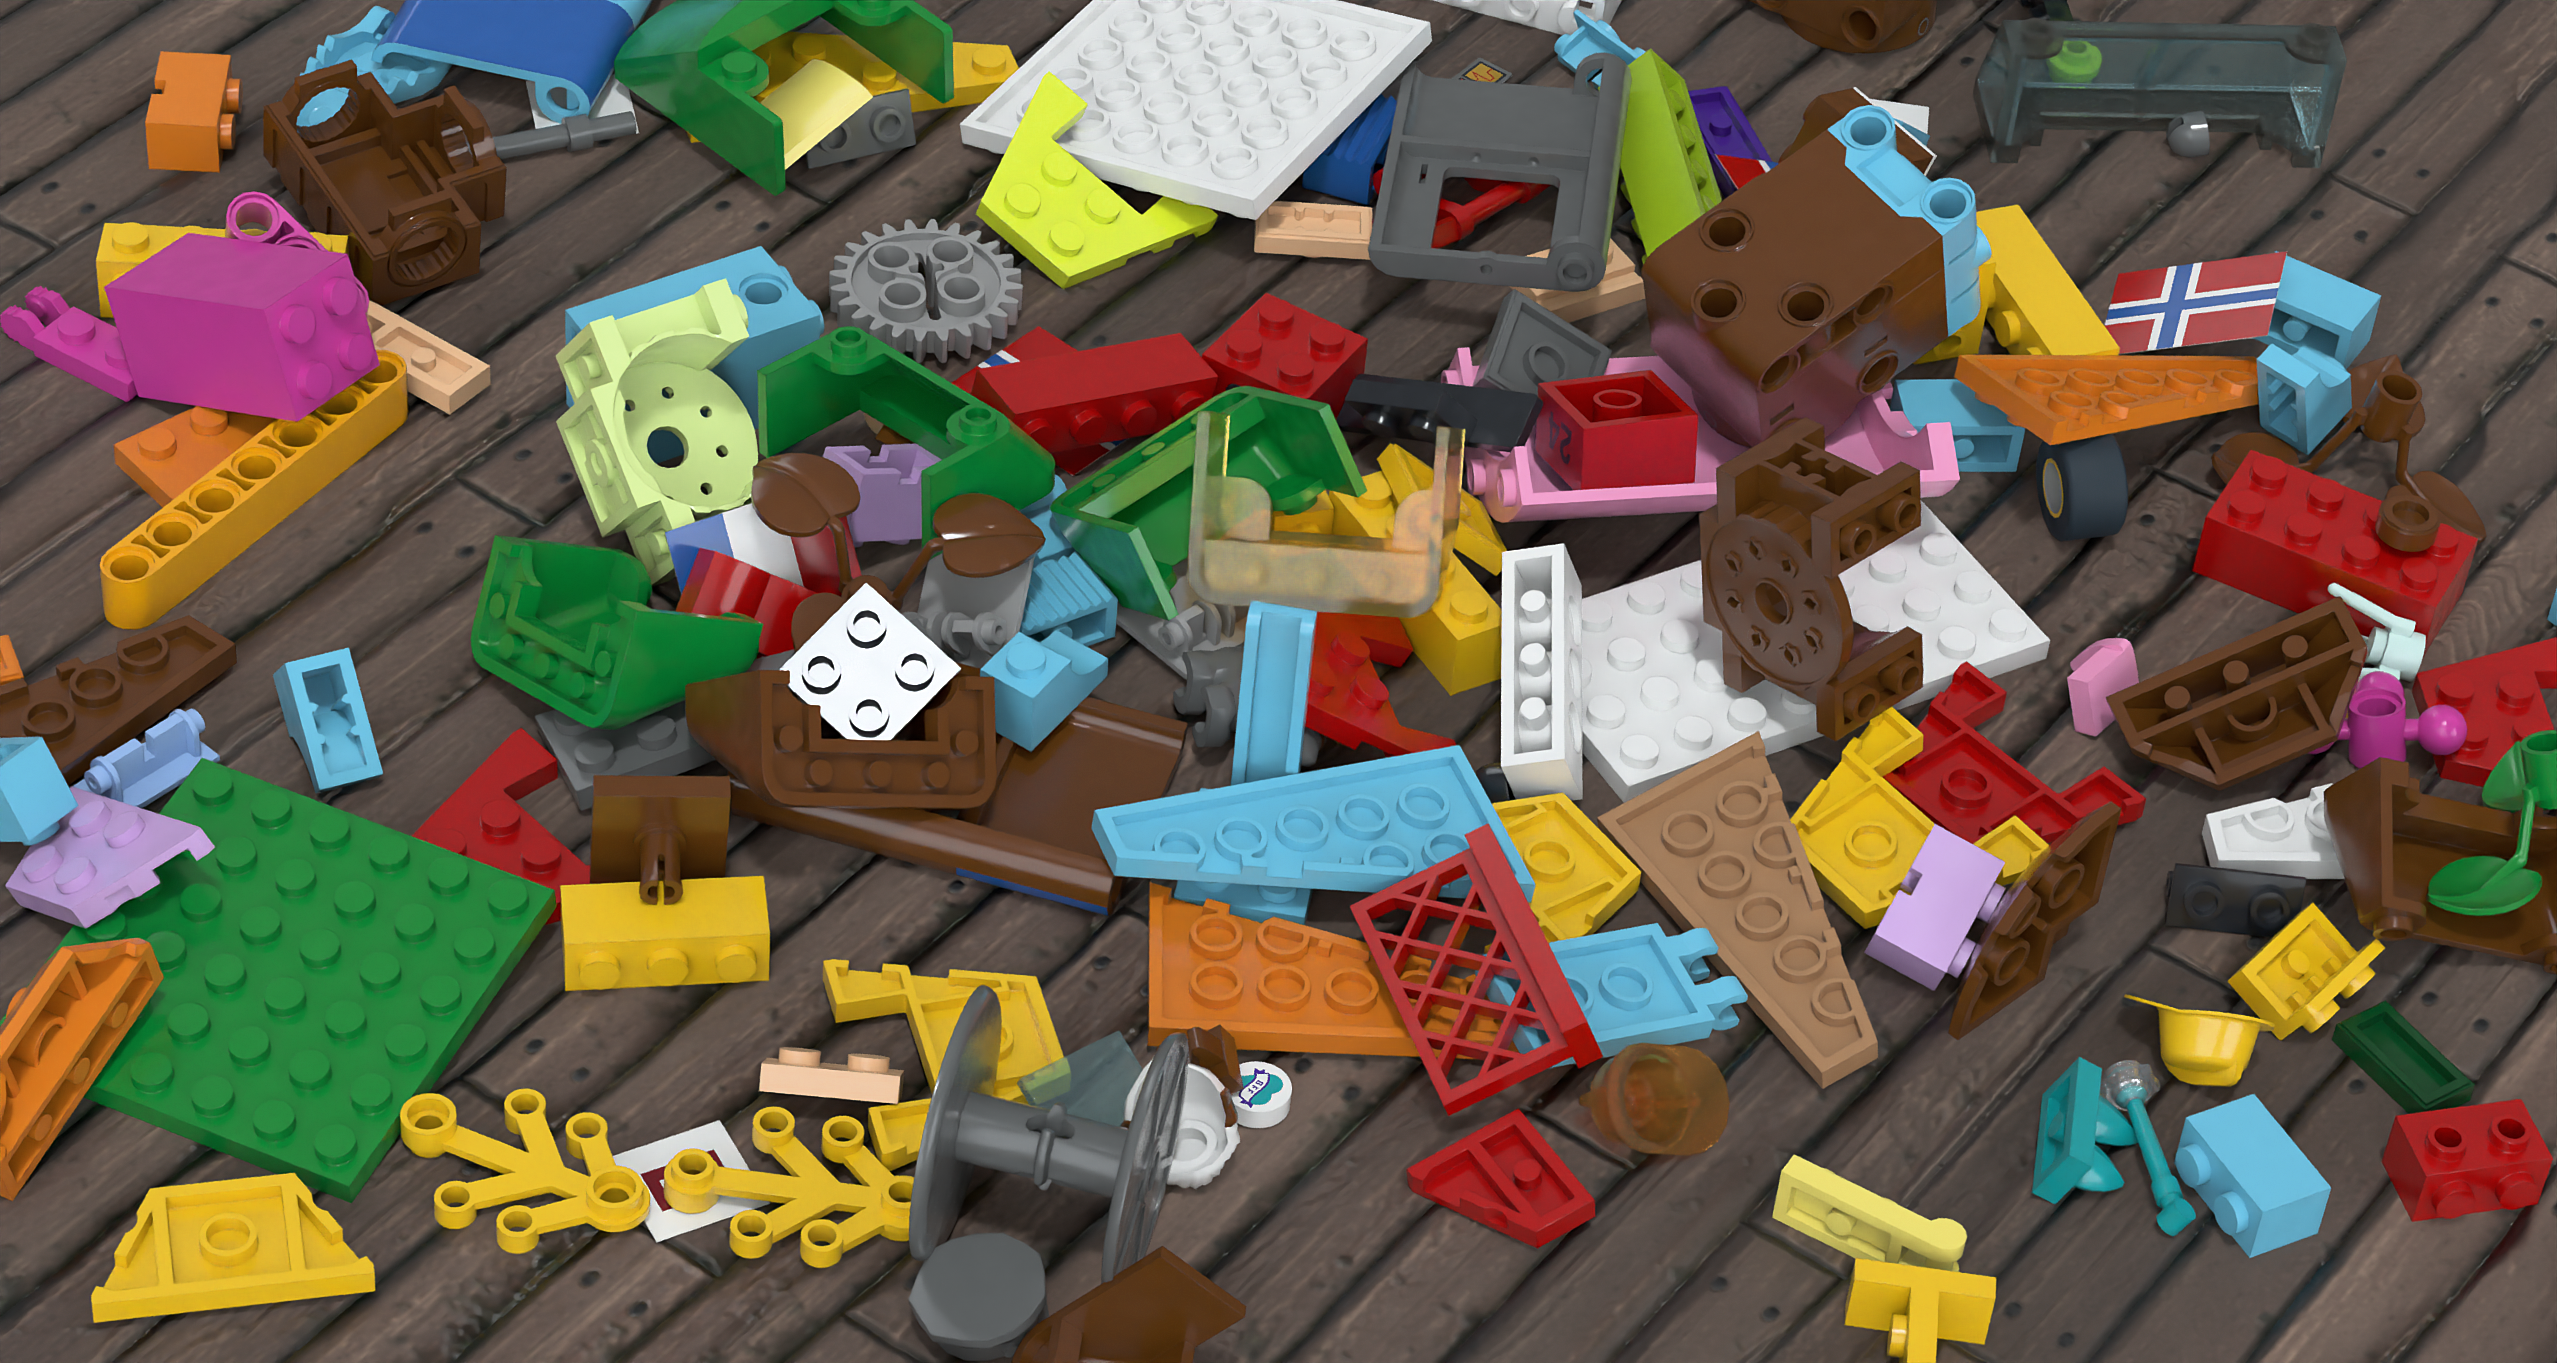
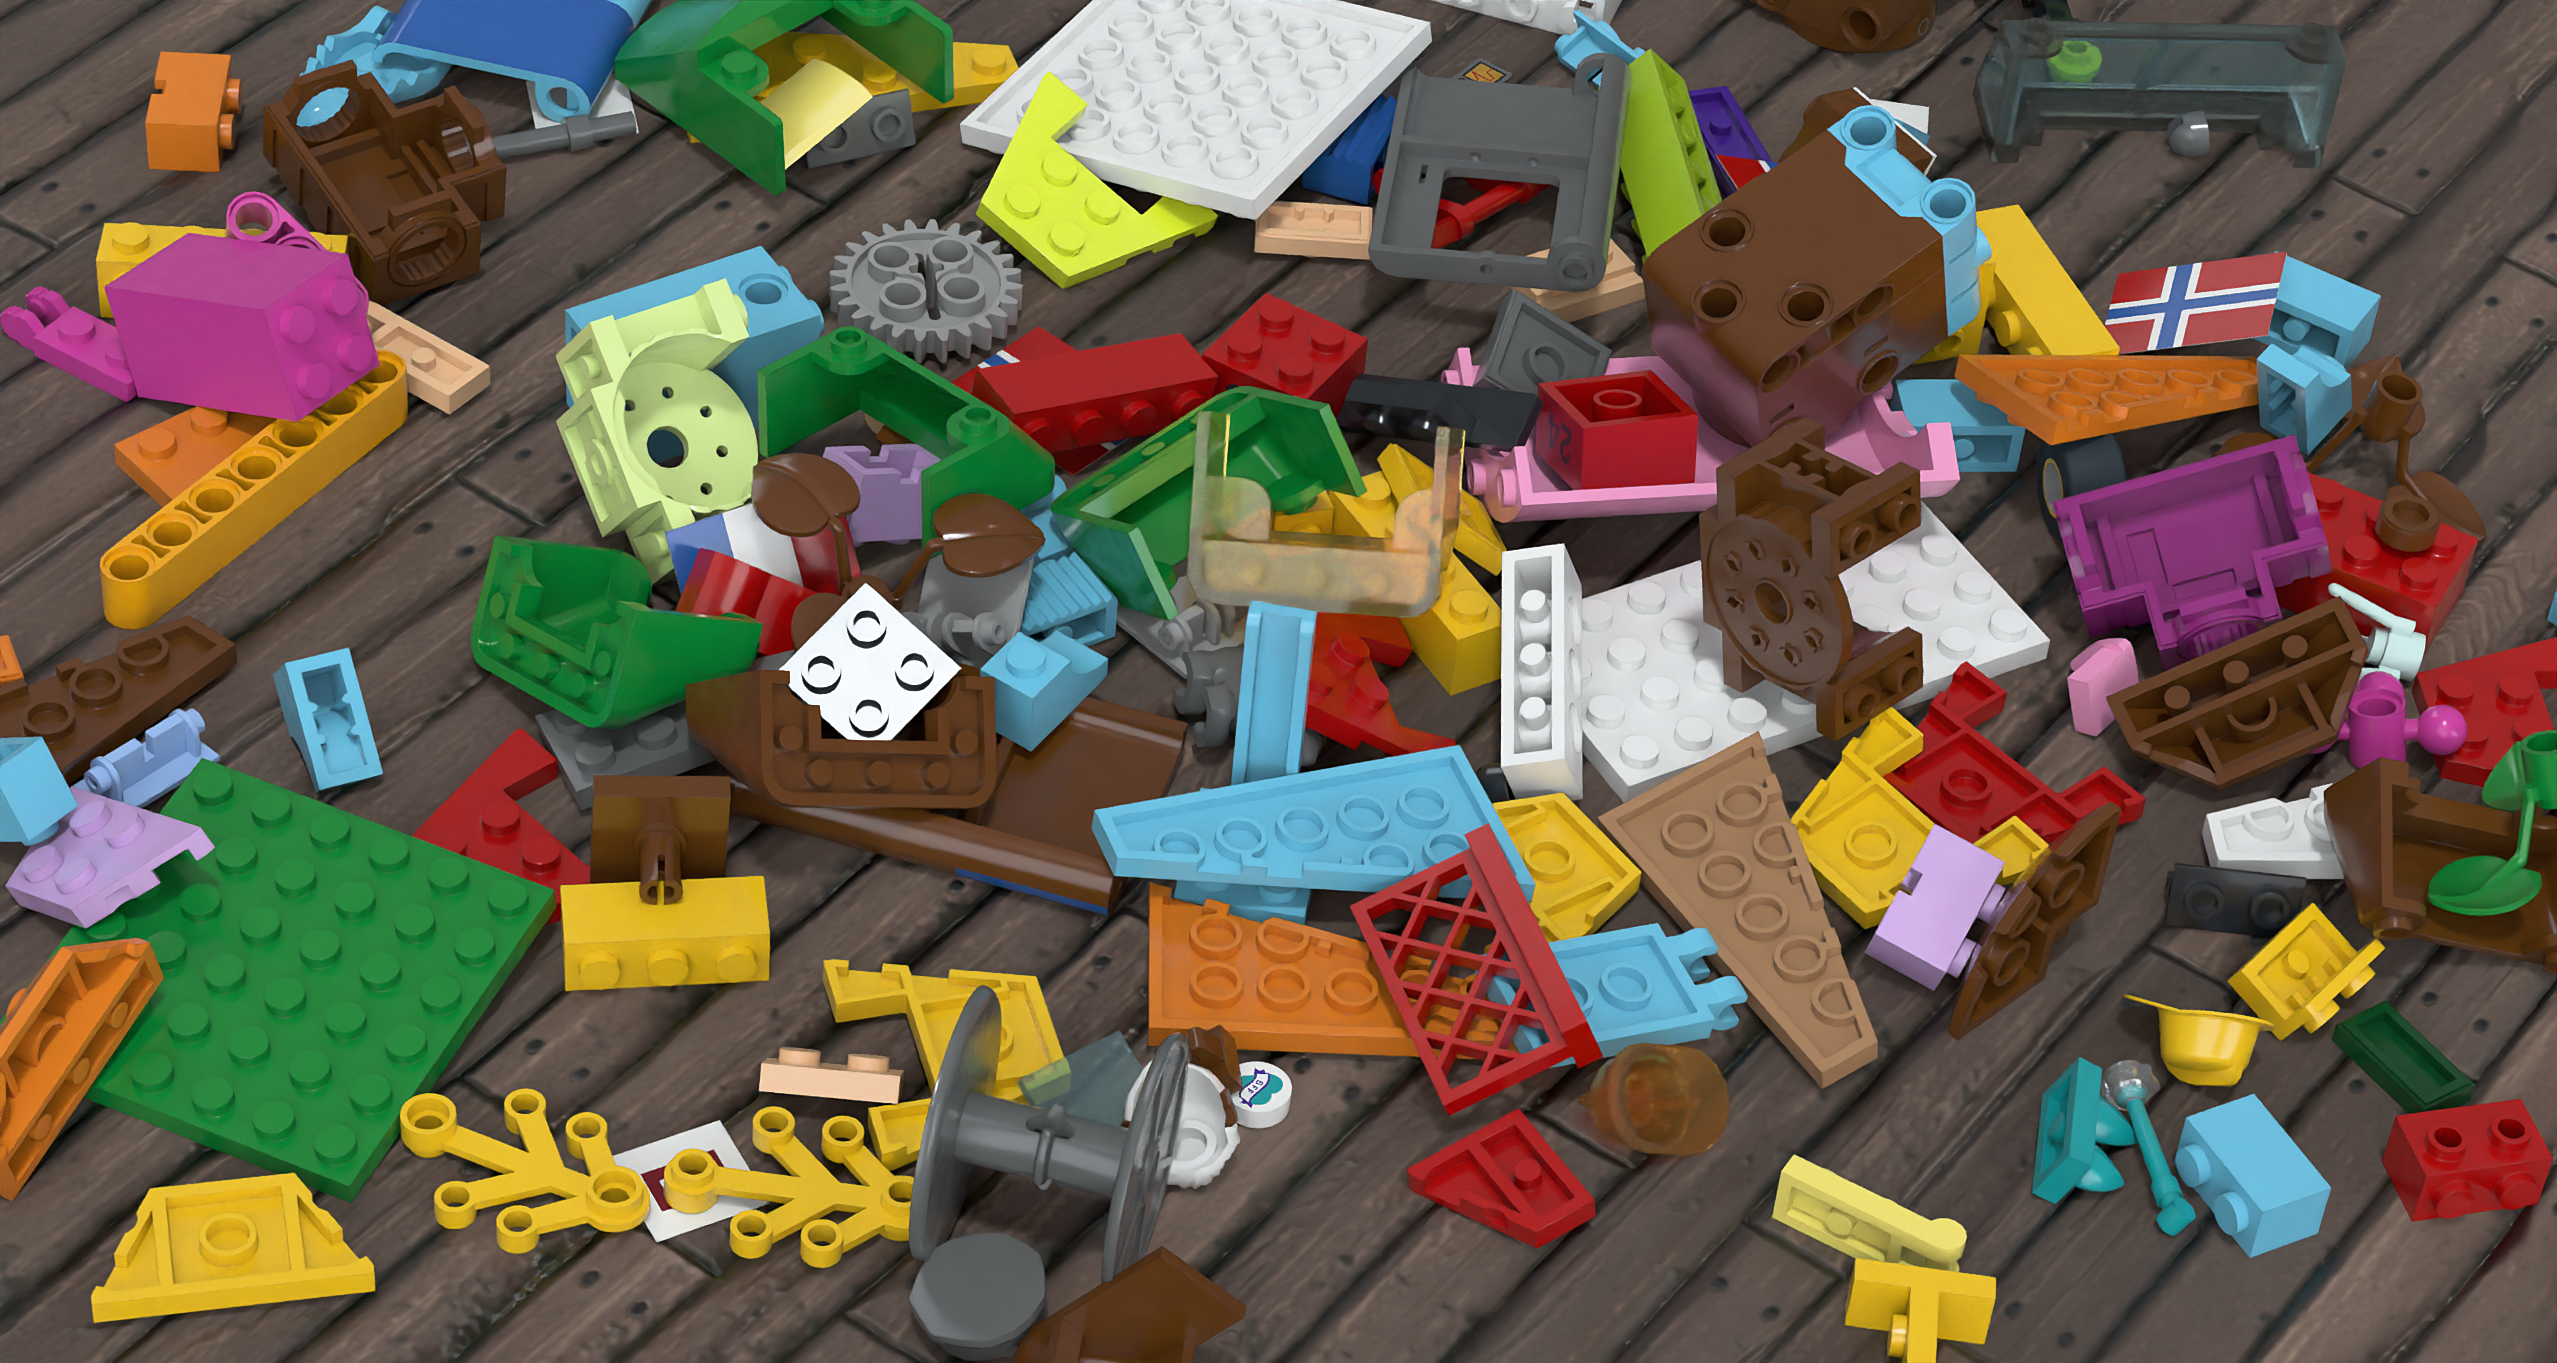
(2195, 548): none -> magenta piece

